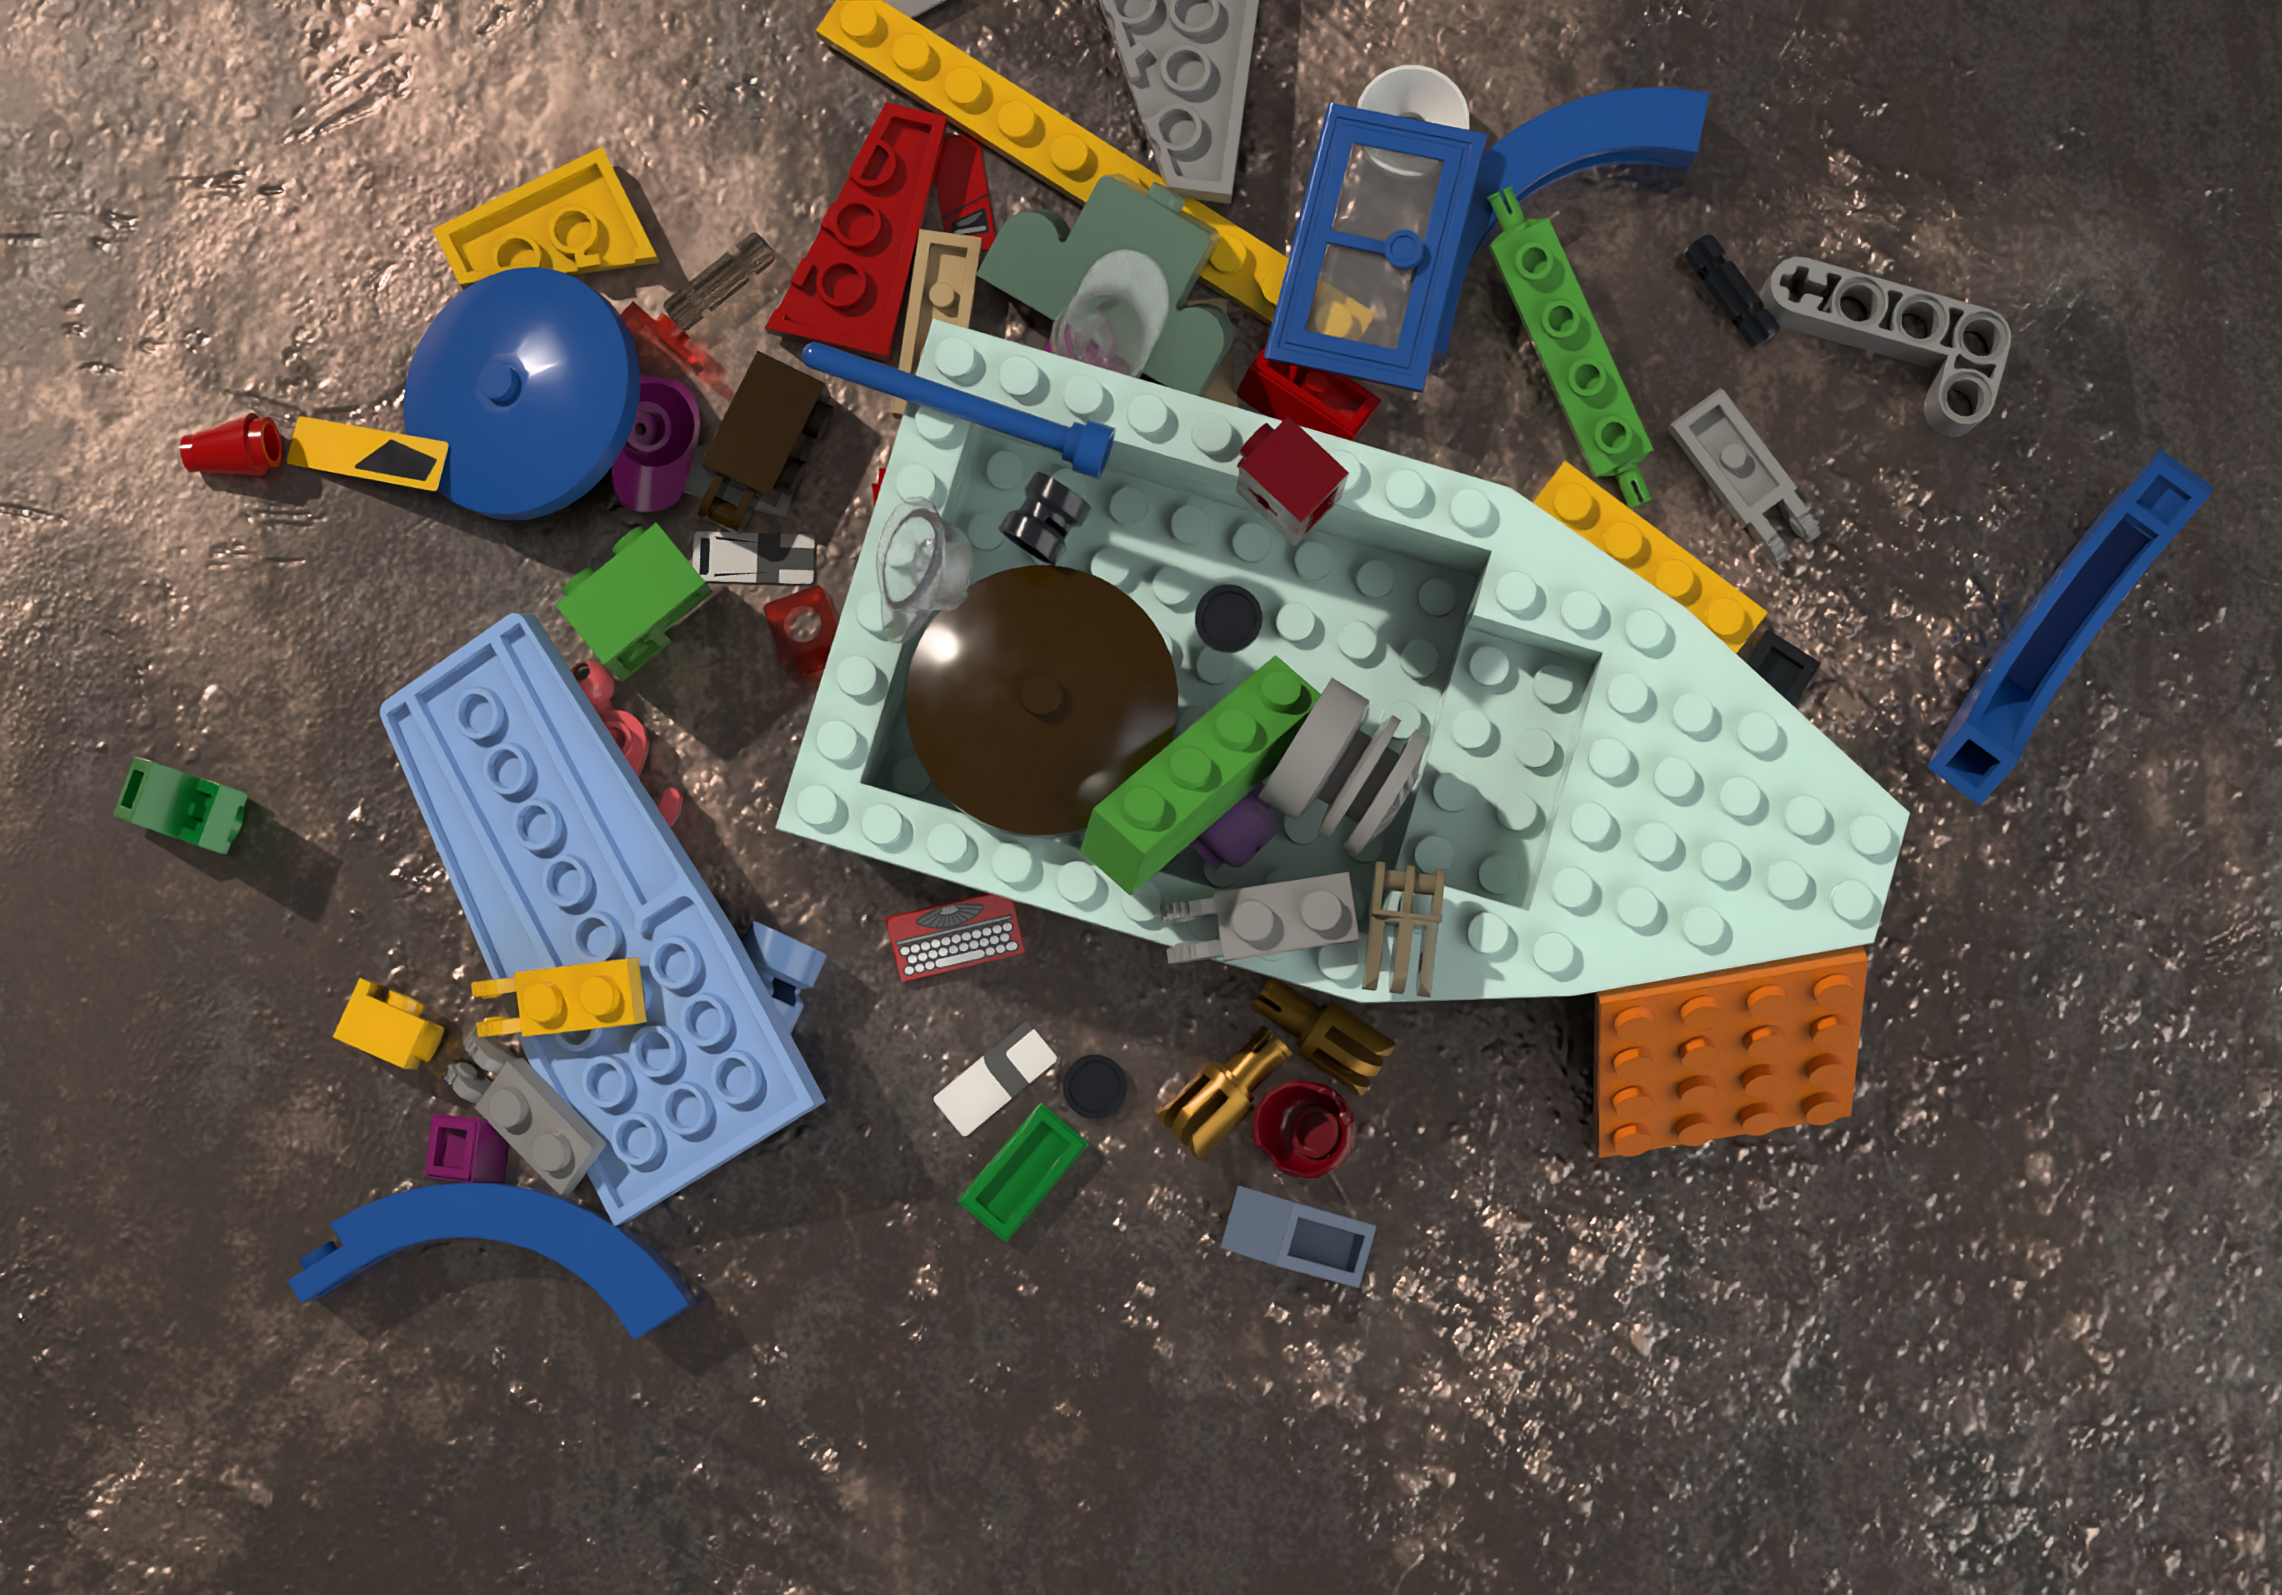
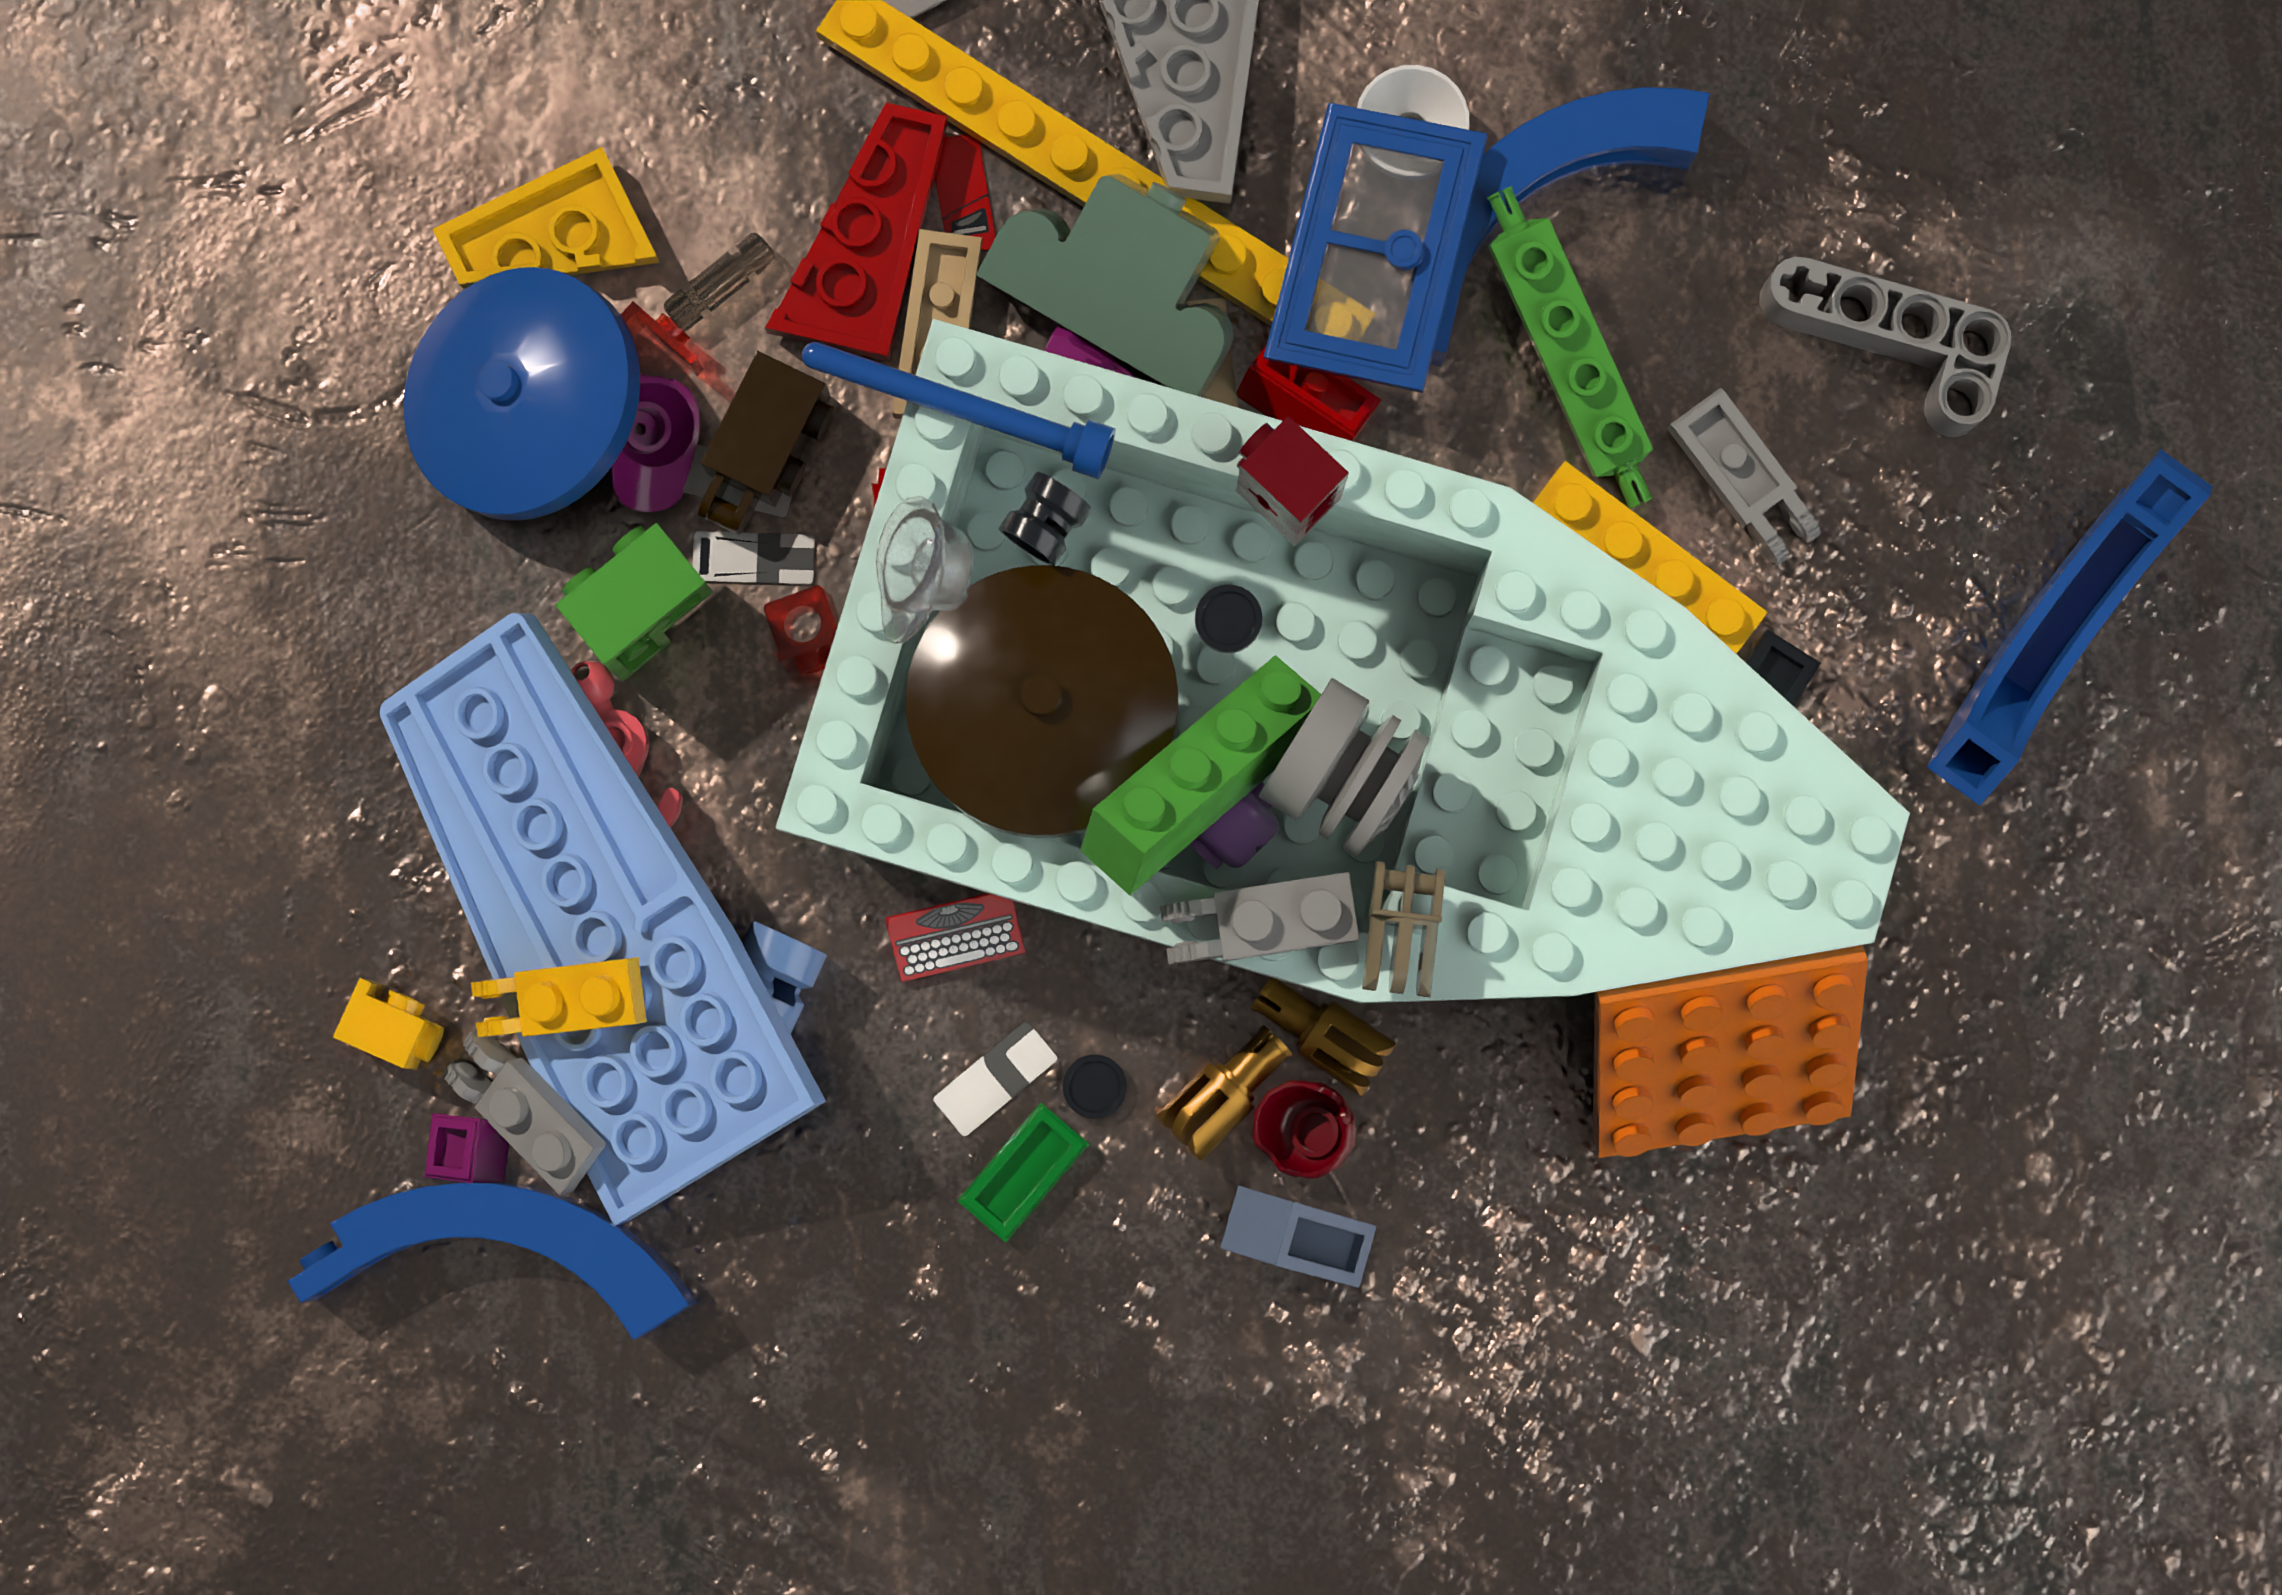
(181, 805): green brick -> none
(234, 447): red cone -> none
(367, 453): yellow sticker -> none
(1114, 314): clear piece -> none
(1731, 290): black axle -> none

